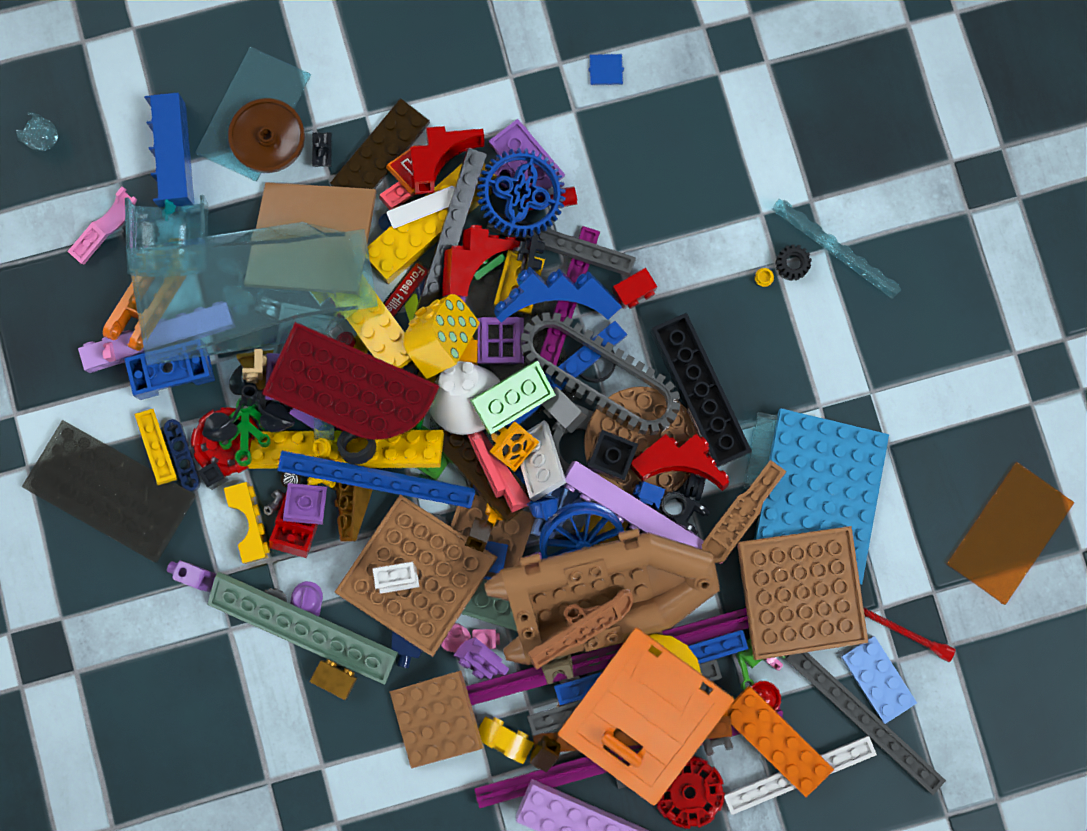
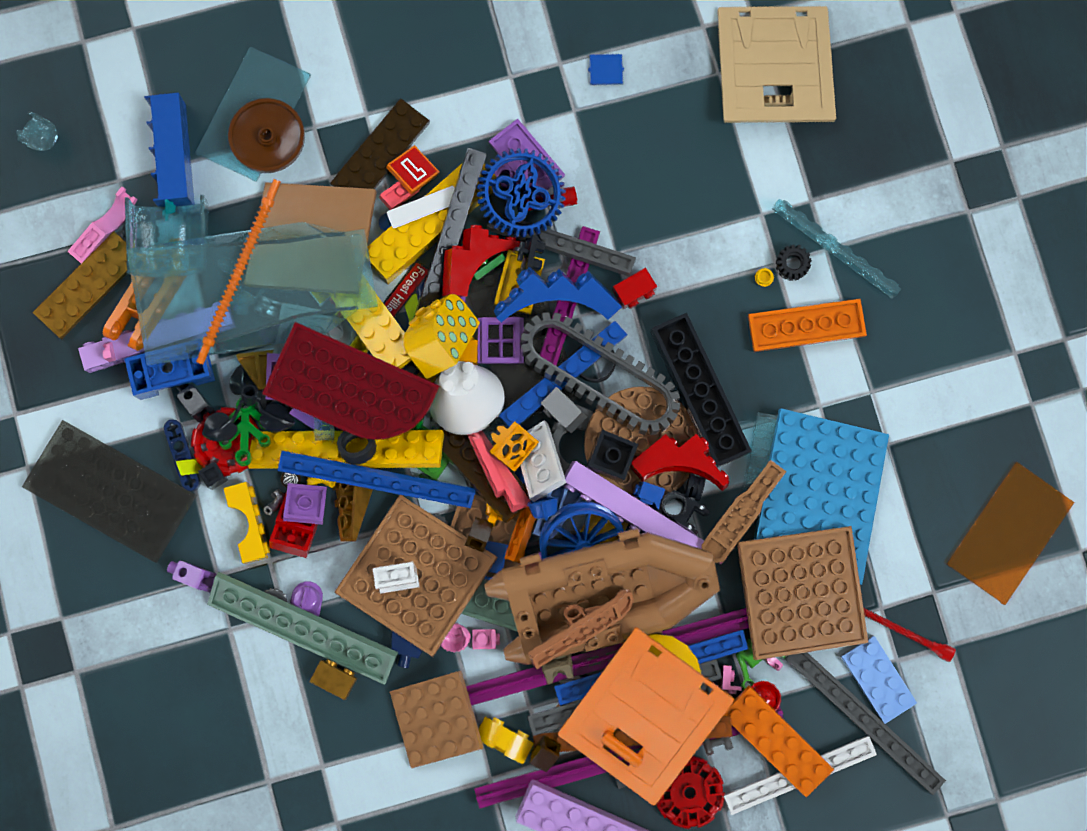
(84, 287): none -> pearl gold plate
(155, 447): yellow plate -> none
(188, 467): none -> neon yellow sticker
(194, 401): none -> black torso
(208, 341): none -> orange hose
(254, 374): tan bracket -> none
(321, 447): yellow plate -> none
(322, 149): black hips -> none
(347, 338): dark red tile -> none
(440, 148): red arch -> none
(480, 659): medium lavender brick -> none
(512, 397): plate -> none
(520, 536): none -> orange plate
(728, 677): none -> bright pink bracket
(776, 50): none -> tan door
(807, 325): none -> orange plate

